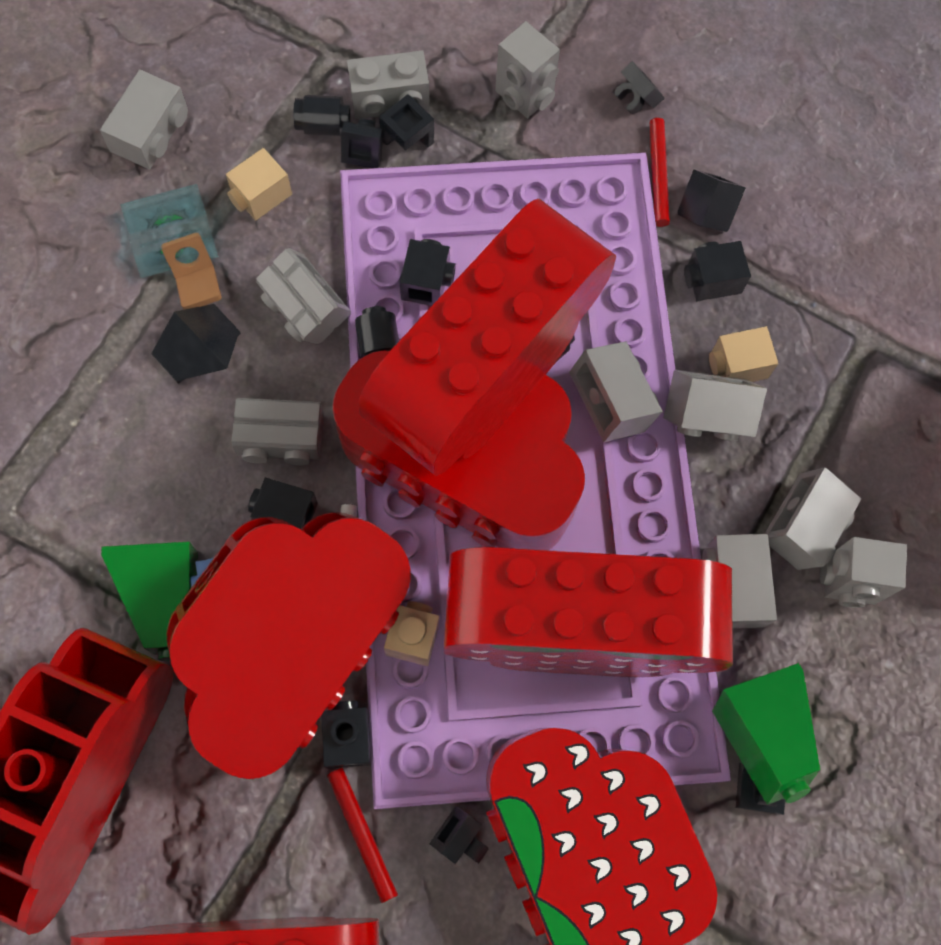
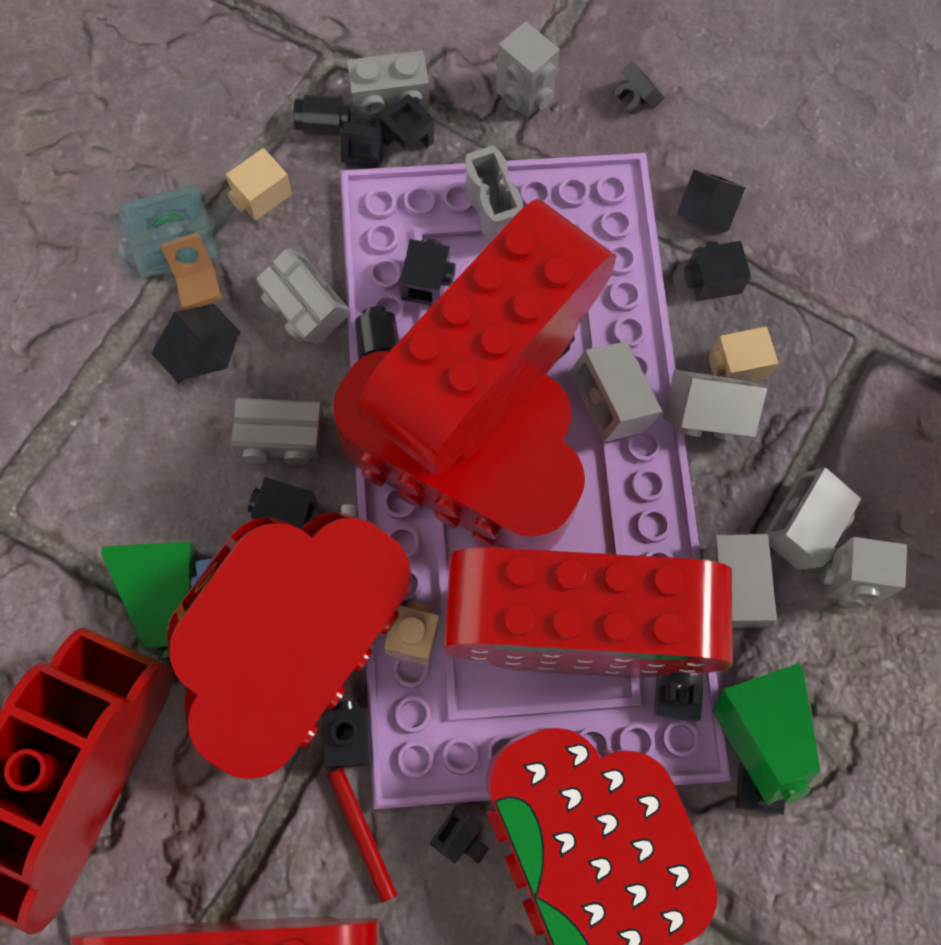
(145, 119): light grey brick -> none
(490, 190): none -> light grey brick
(659, 172): red bar -> none
(679, 696): none -> black tile

